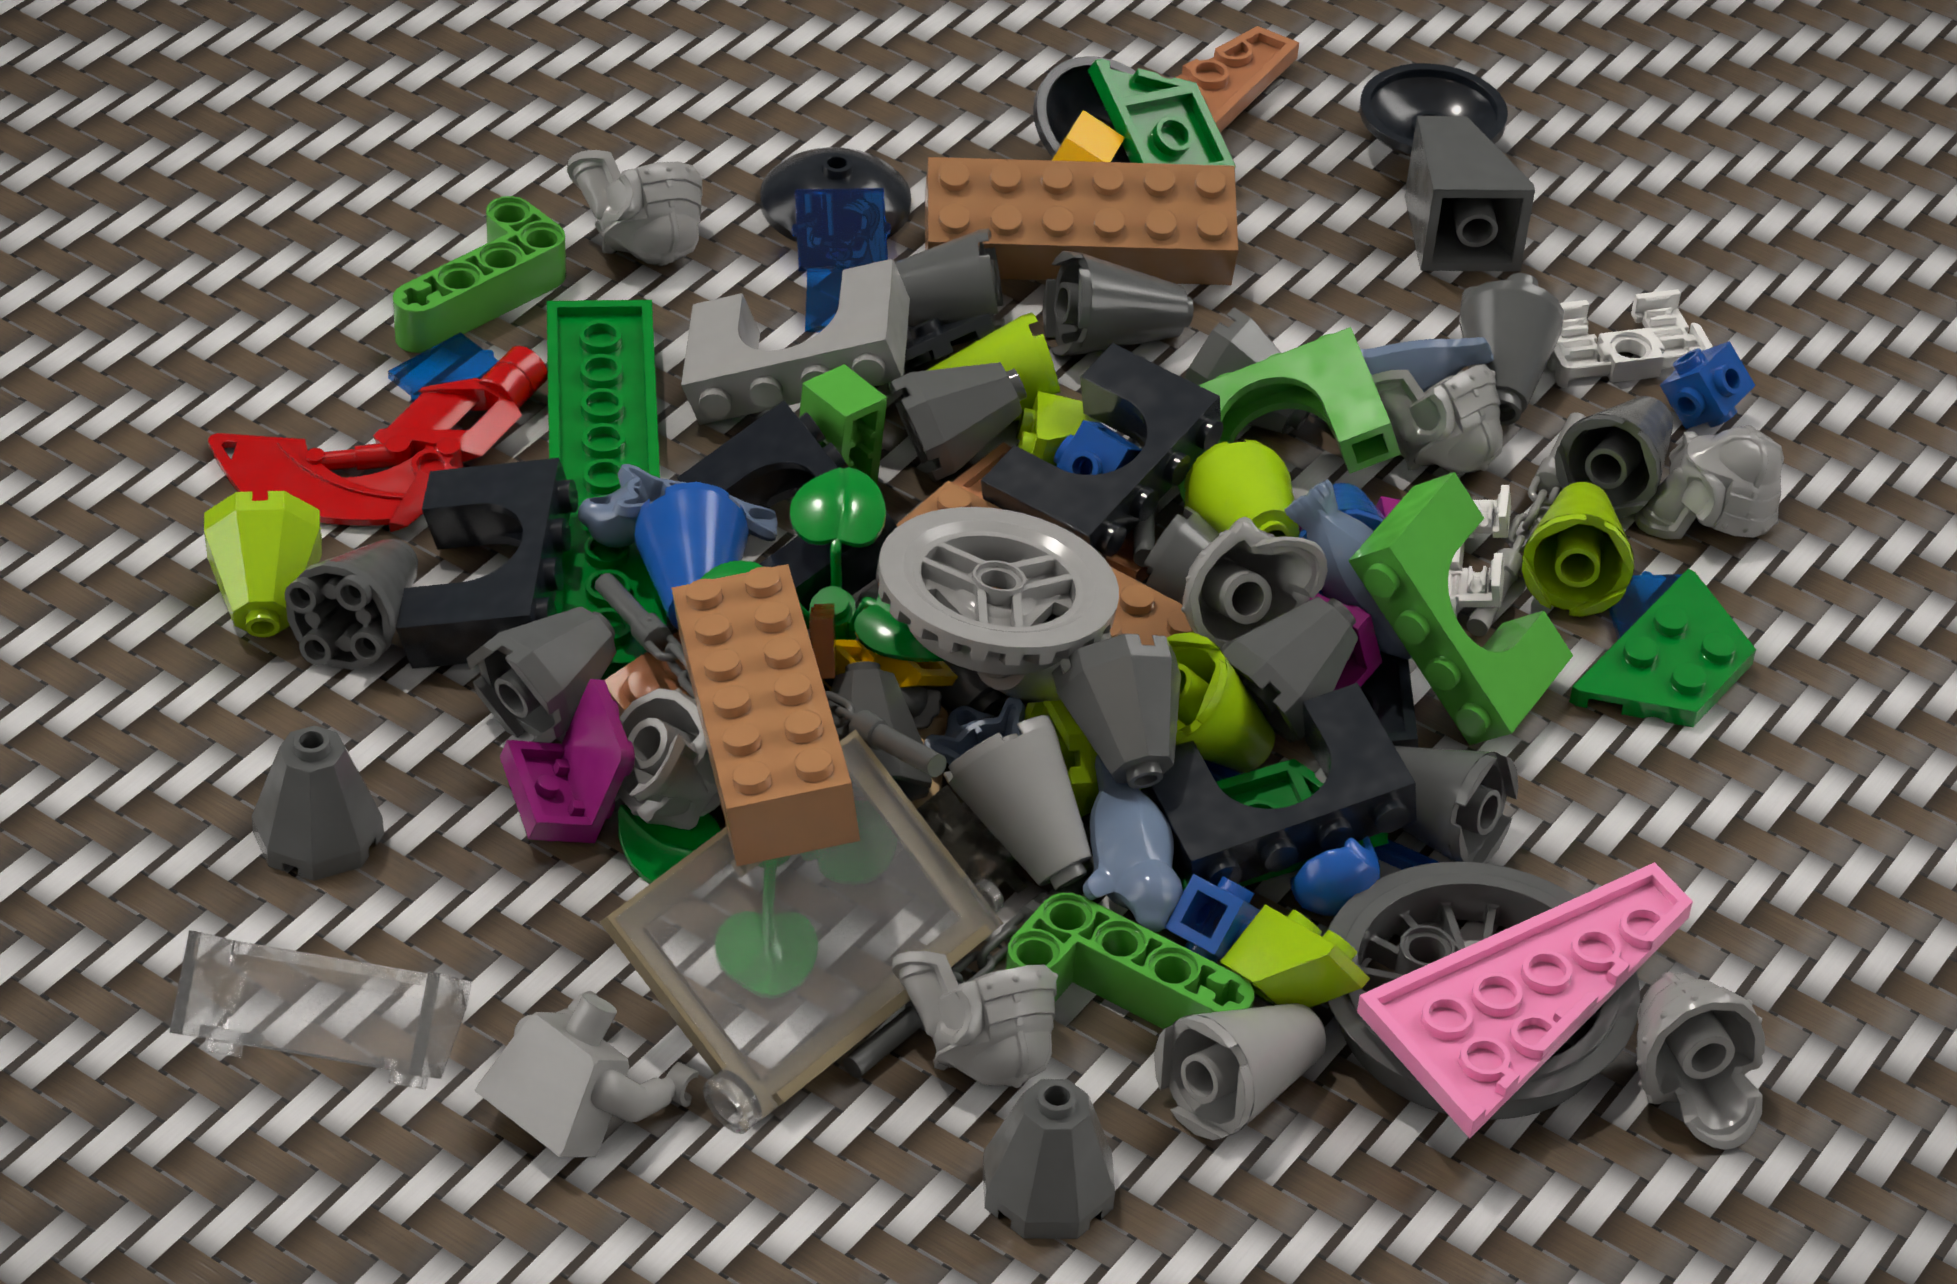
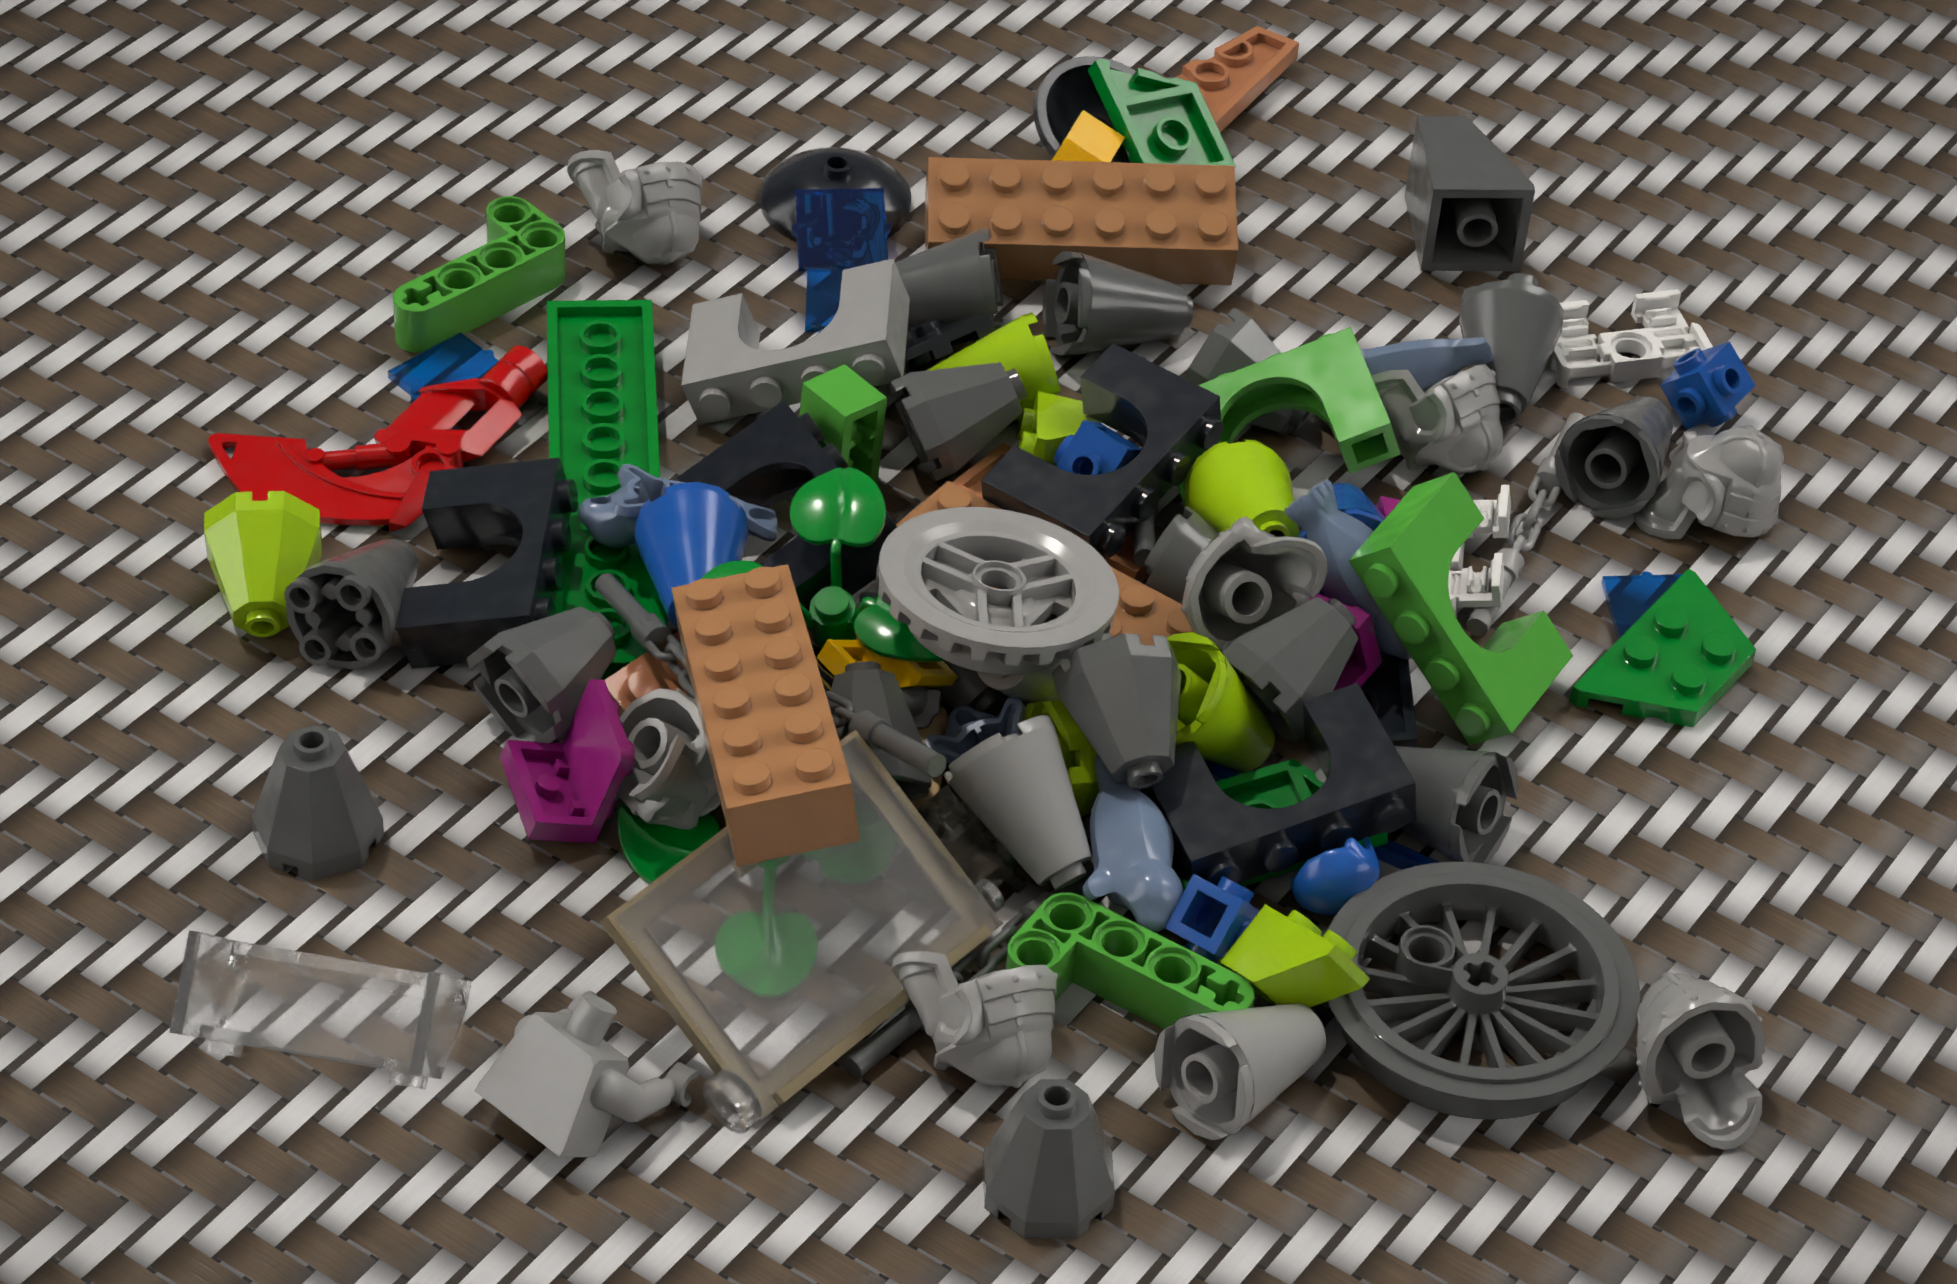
(824, 638): reddish brown tile -> none
(1425, 89): black dish -> none
(1506, 1004): bright pink wing -> none
(1578, 553): lime cone -> none

